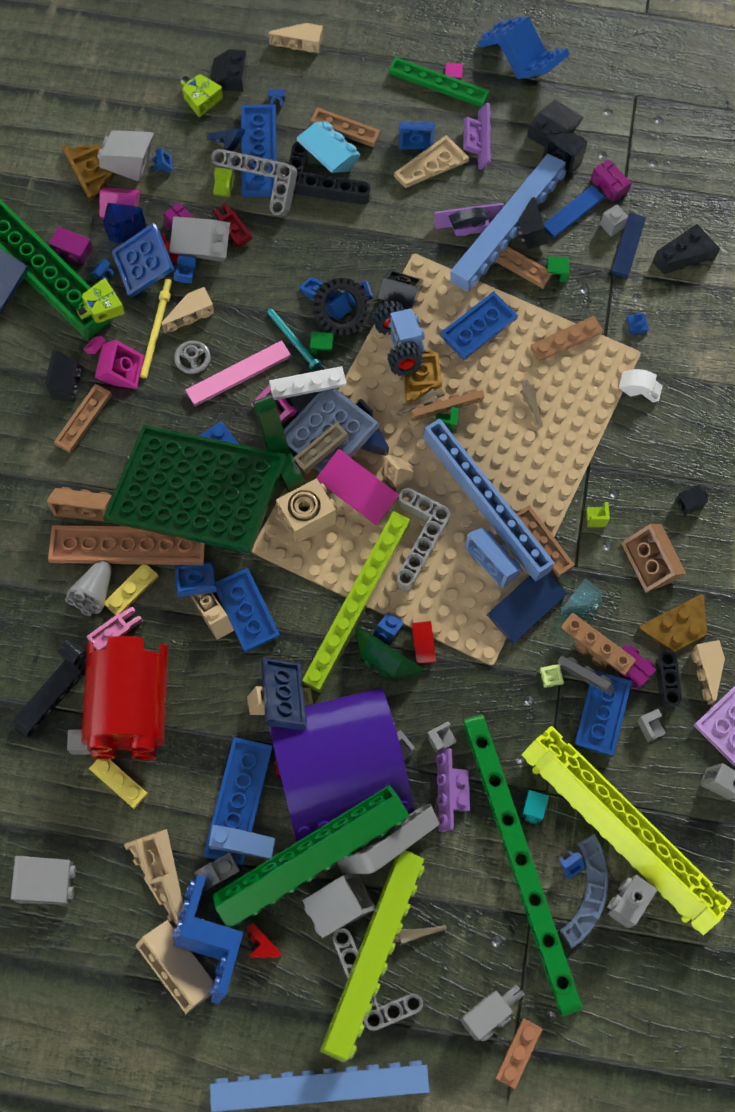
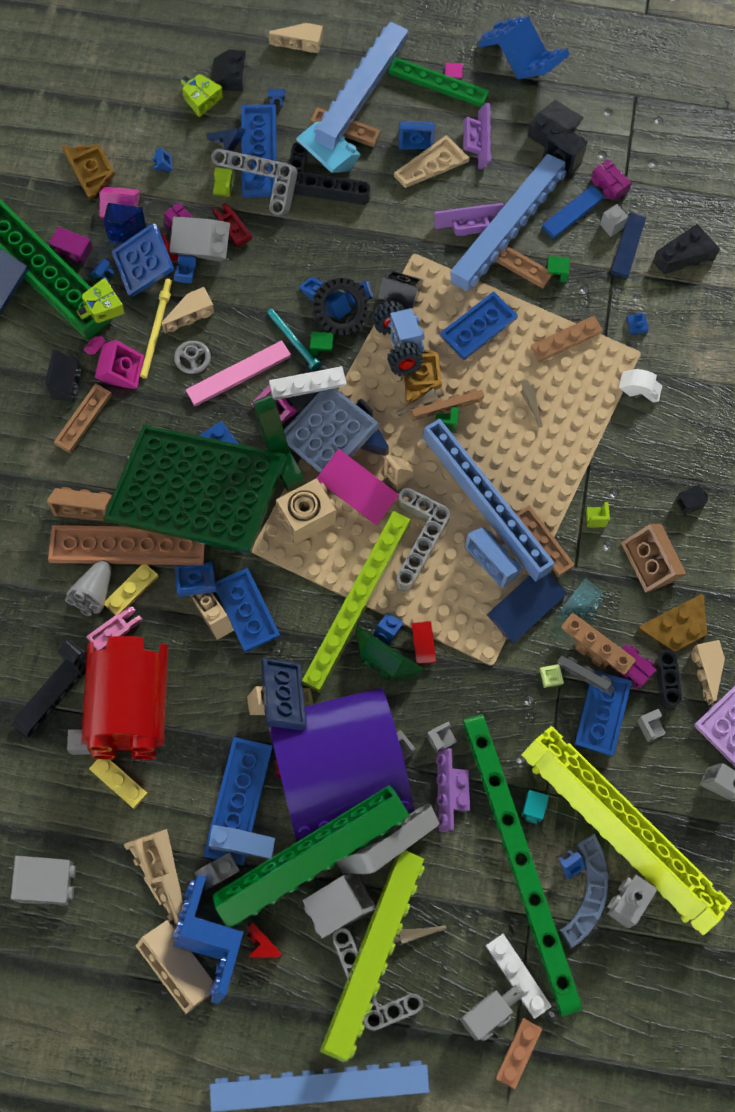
(126, 153): light grey slope -> none
(321, 447): dark tan plate -> none
(360, 86): none -> medium blue brick
(473, 215): black slope -> none
(518, 974): none -> white plate
(531, 226): black slope -> none

